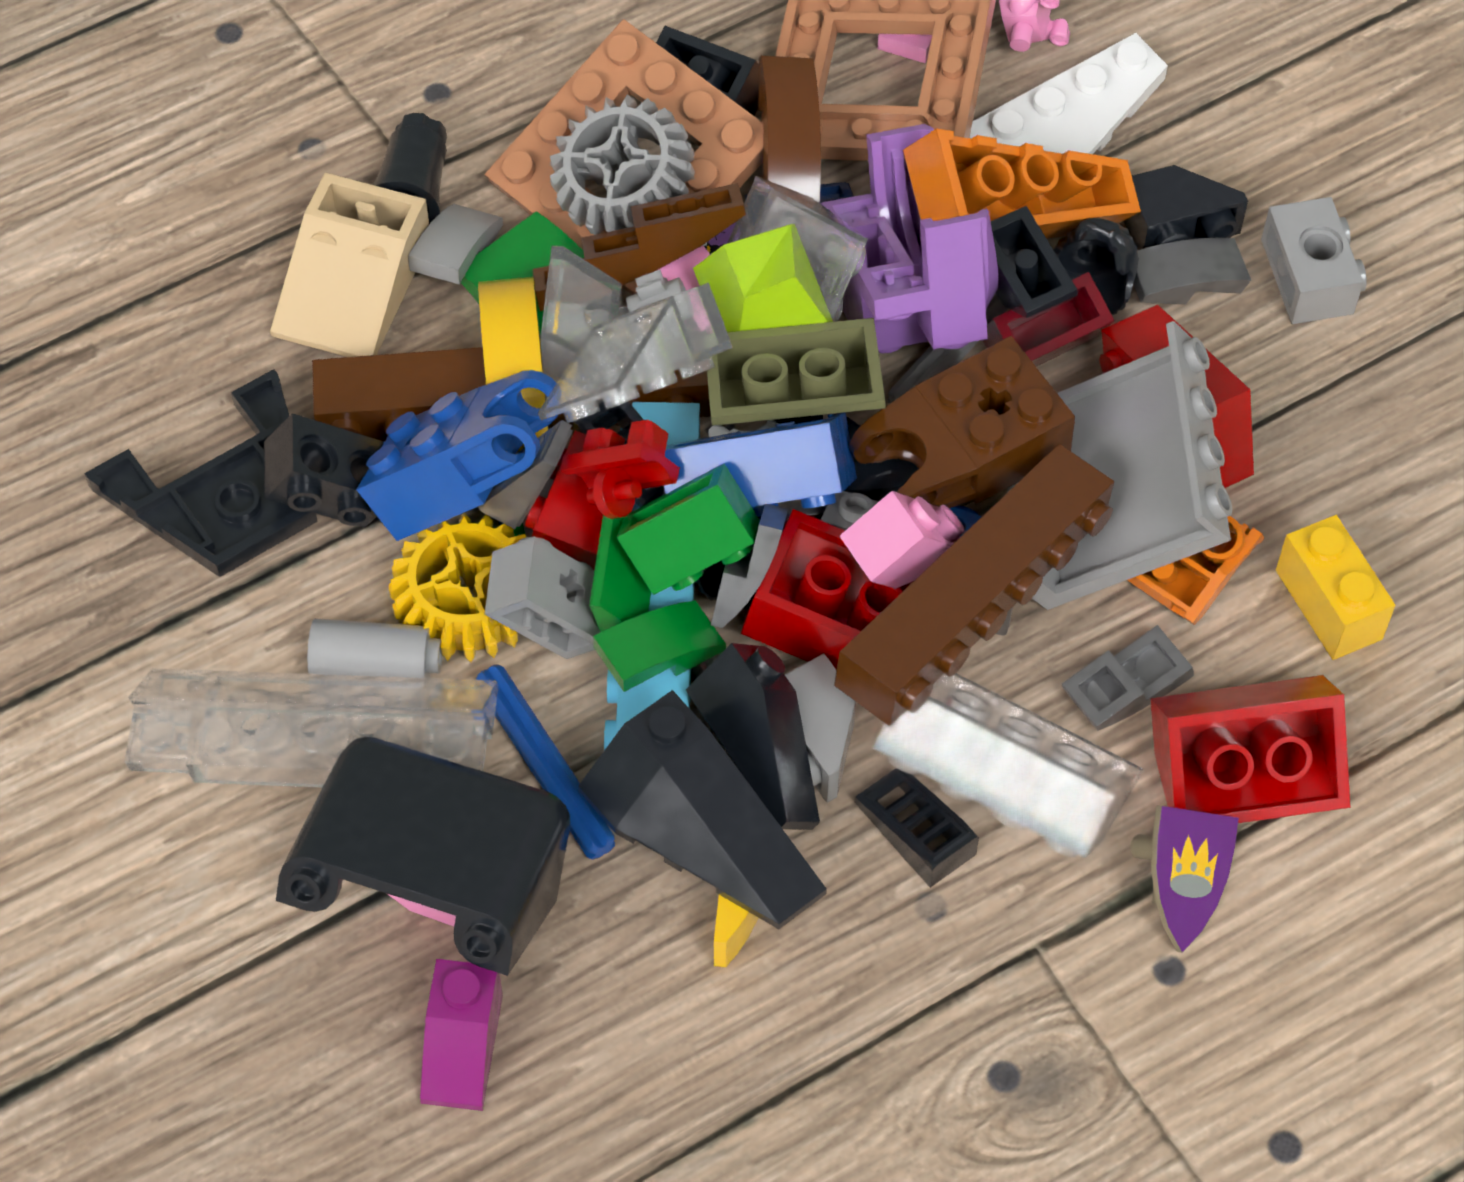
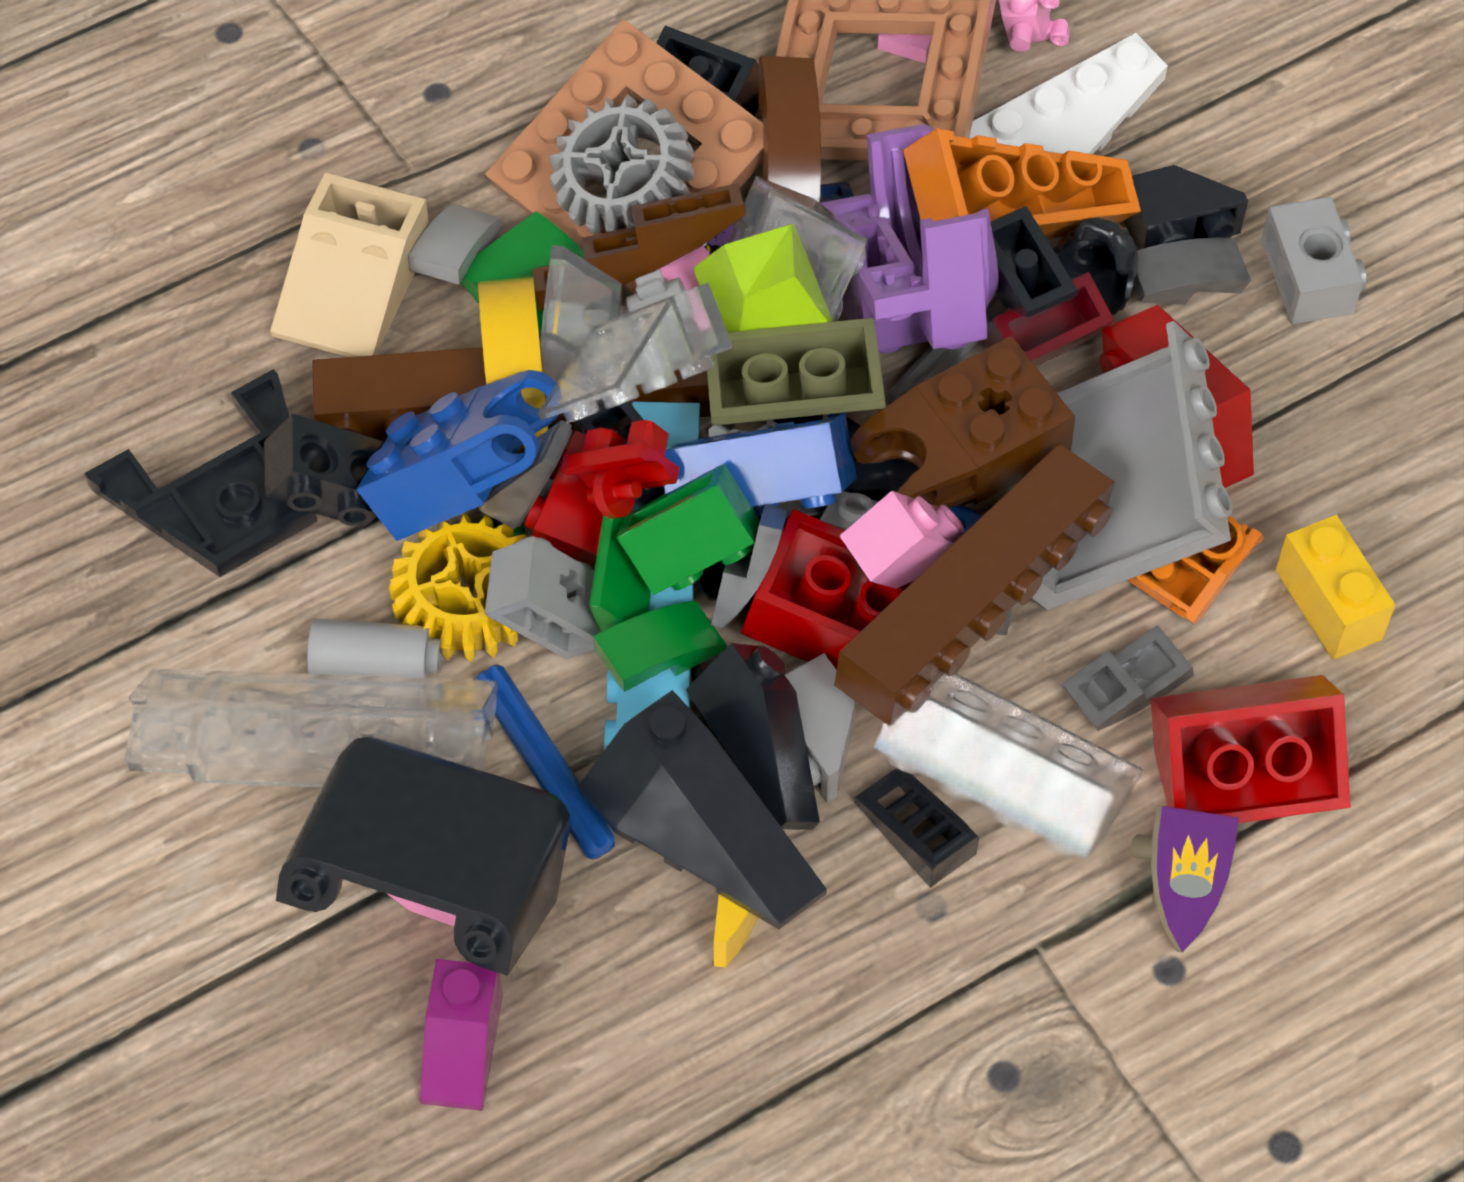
(416, 160): black plant -> none

